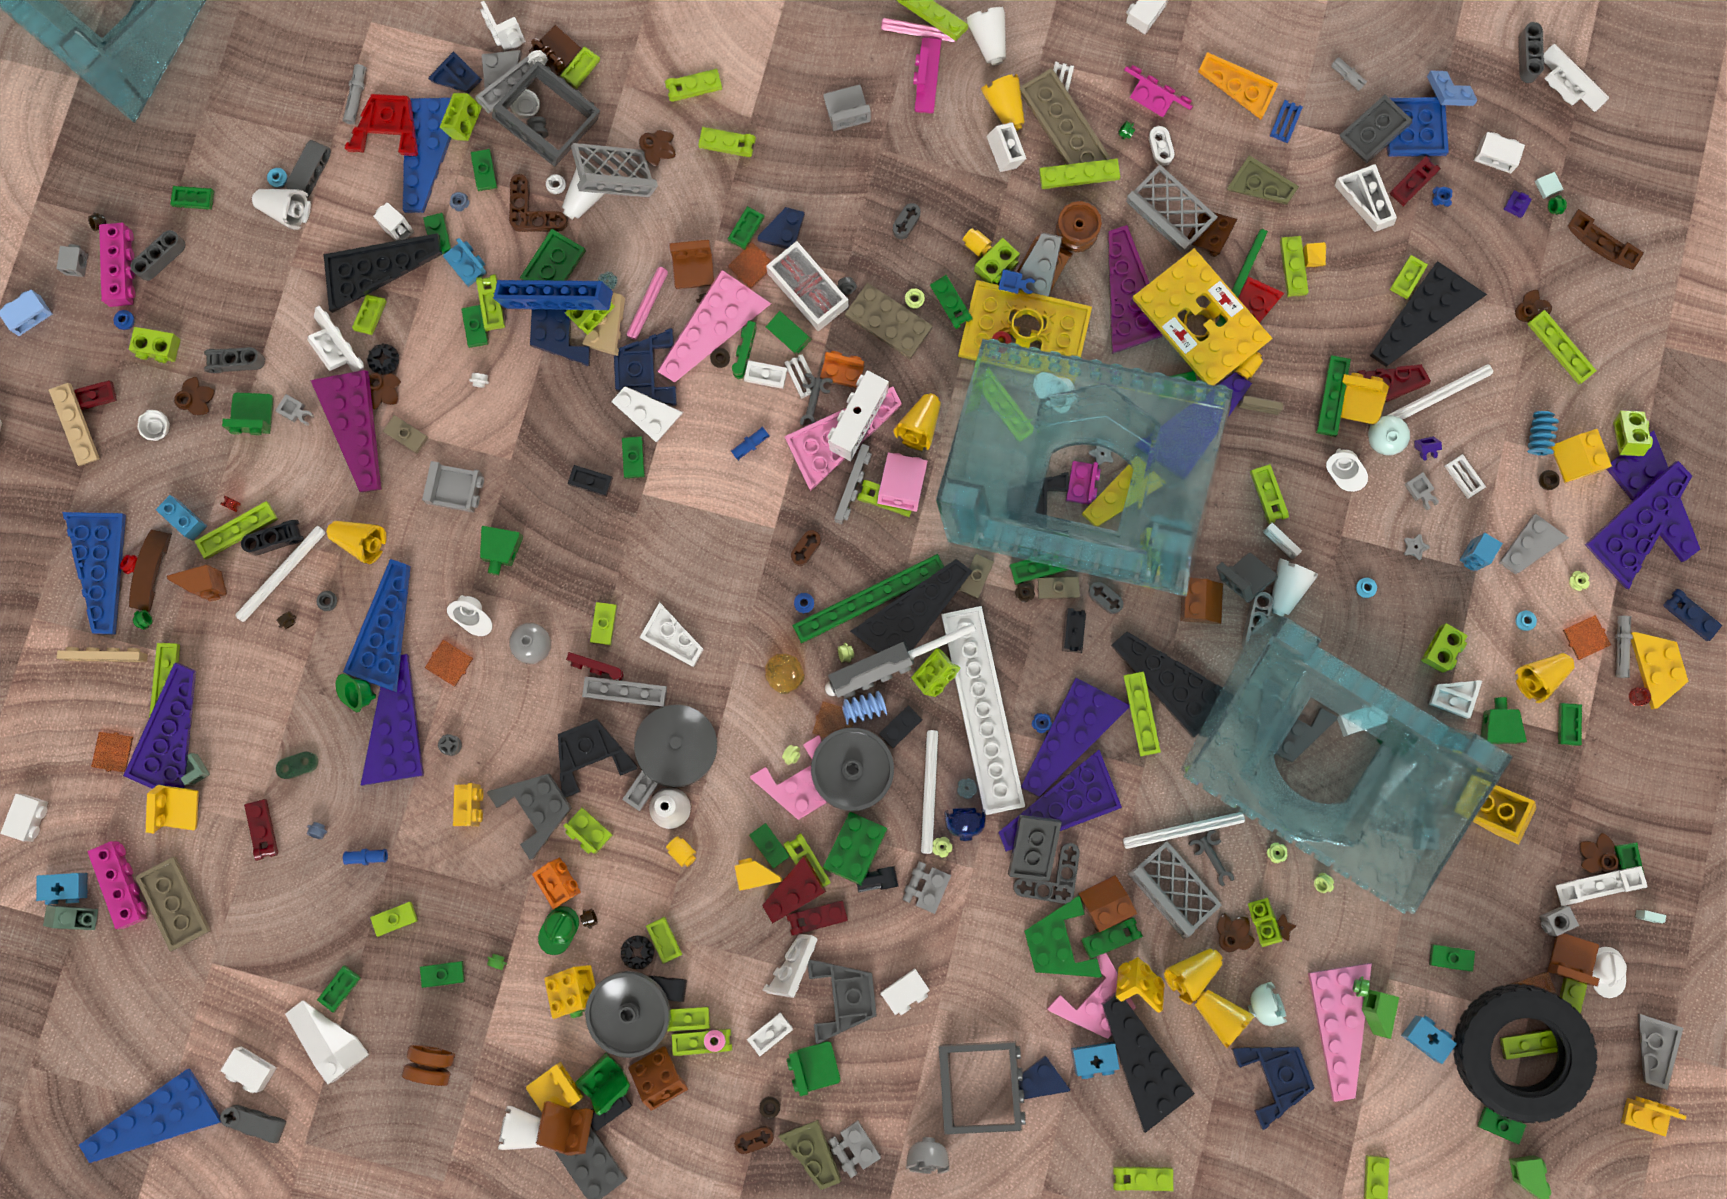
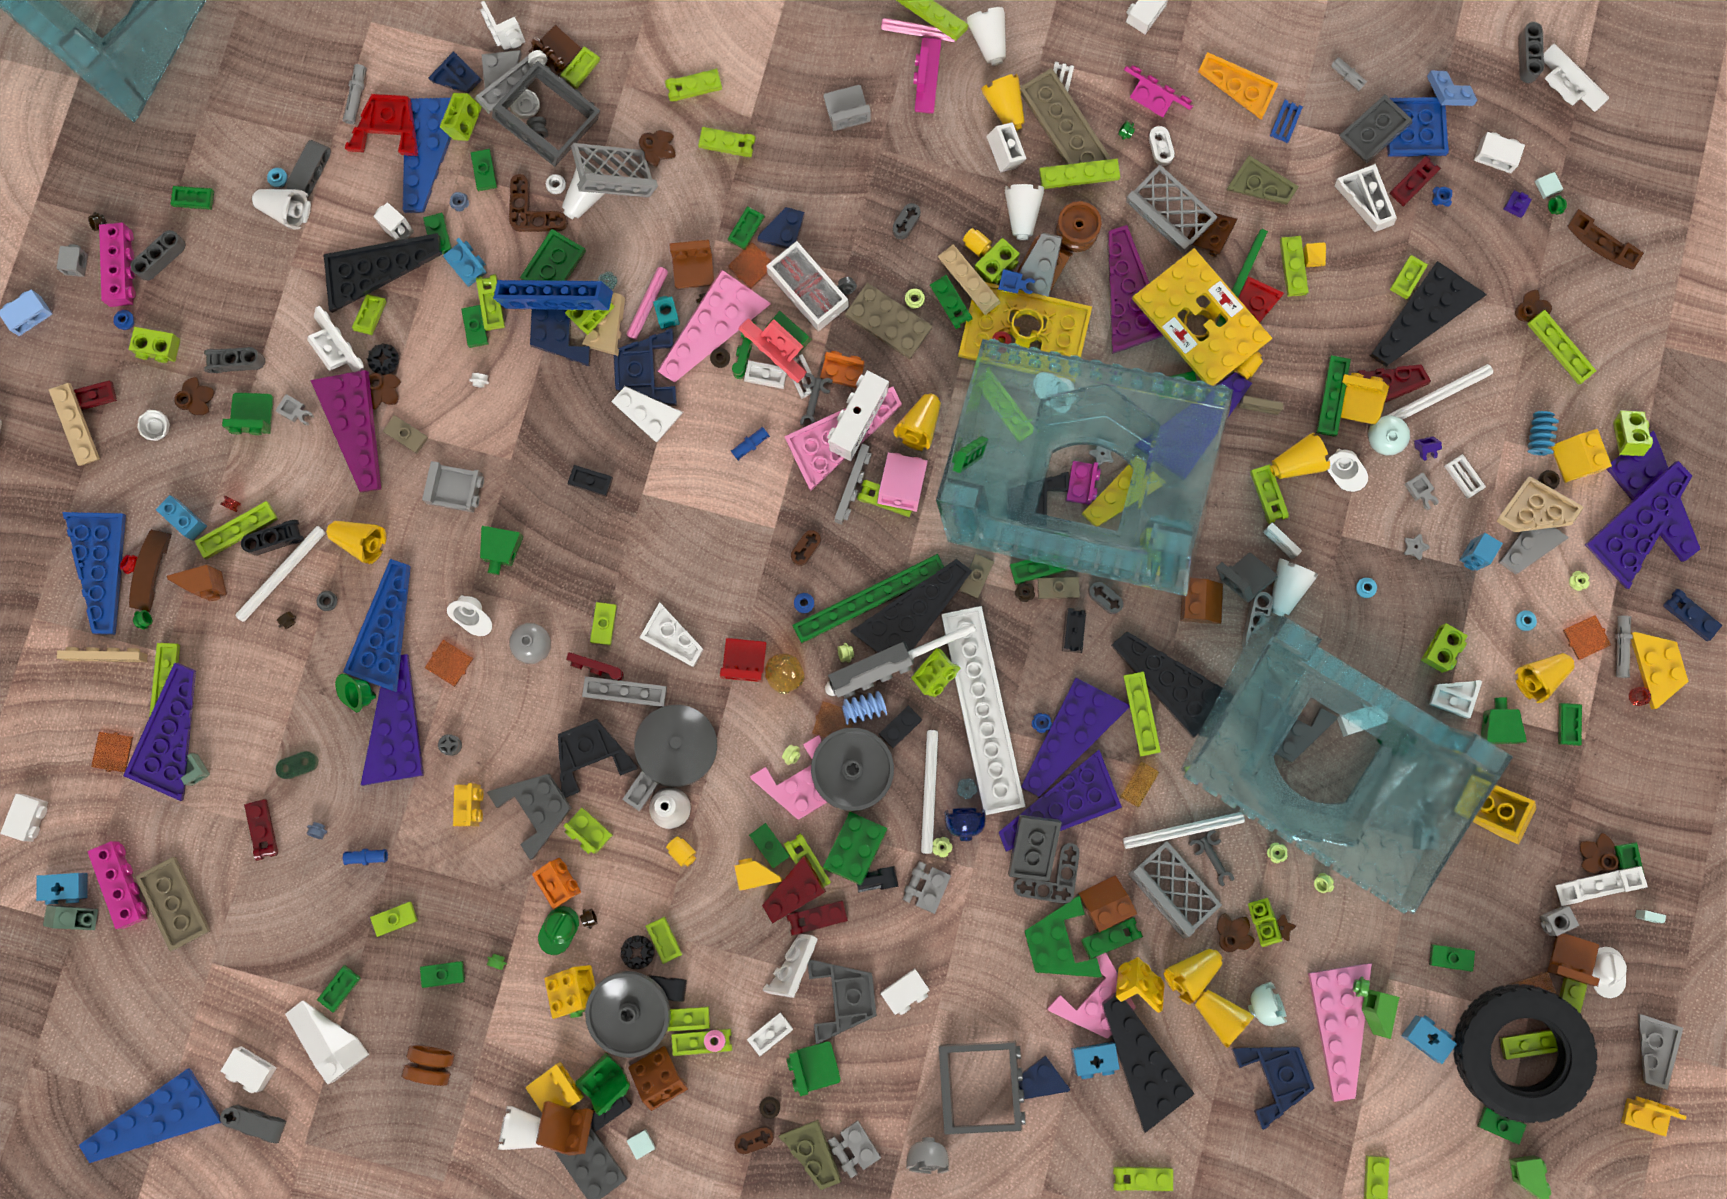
(171, 808): yellow bracket -> none
(633, 457): green plate -> none
(641, 1144): none -> light aqua tile
(668, 320): none -> teal brick
(743, 660): none -> red bracket
(777, 345): none -> coral bracket
(969, 279): none -> tan plate
(969, 454): none -> green plate
(1023, 208): none -> white cone
(1139, 784): none -> clear yellow plate
(1301, 459): none -> yellow cone
(1538, 507): none -> tan plate

